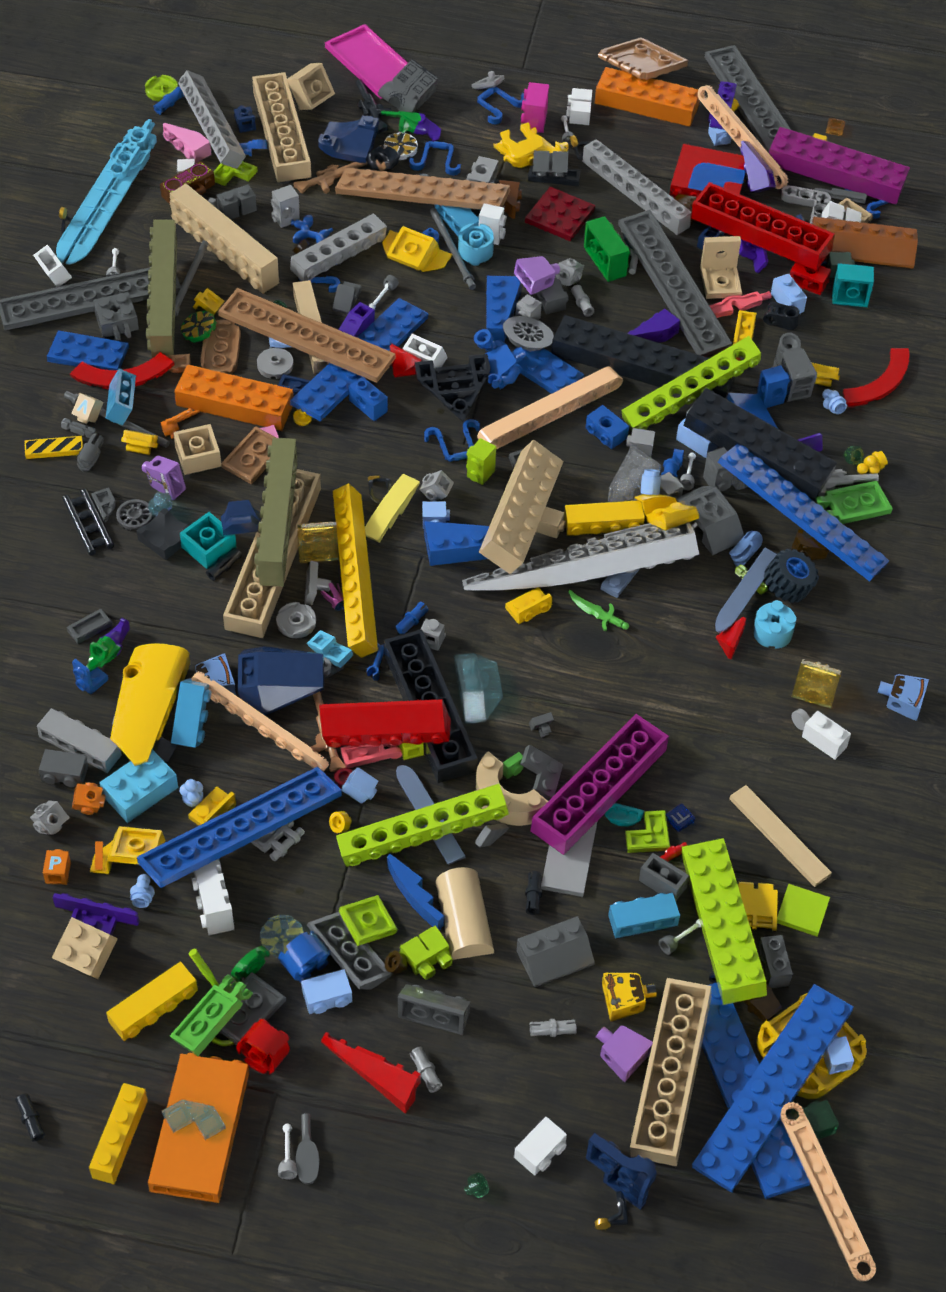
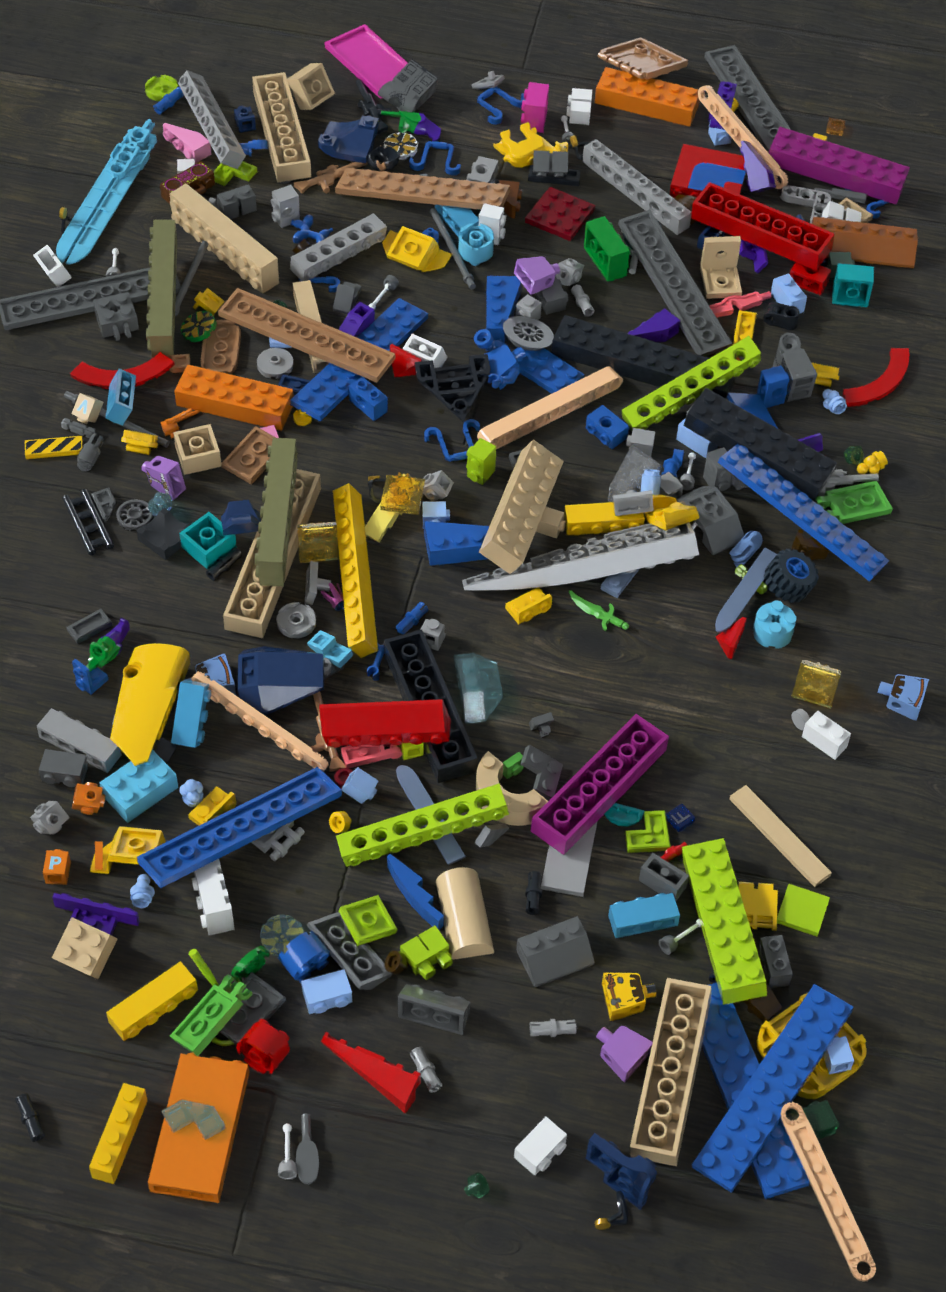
(98, 352): blue plate -> none
(402, 494): none -> clear yellow plate
(633, 502): none -> light grey tile

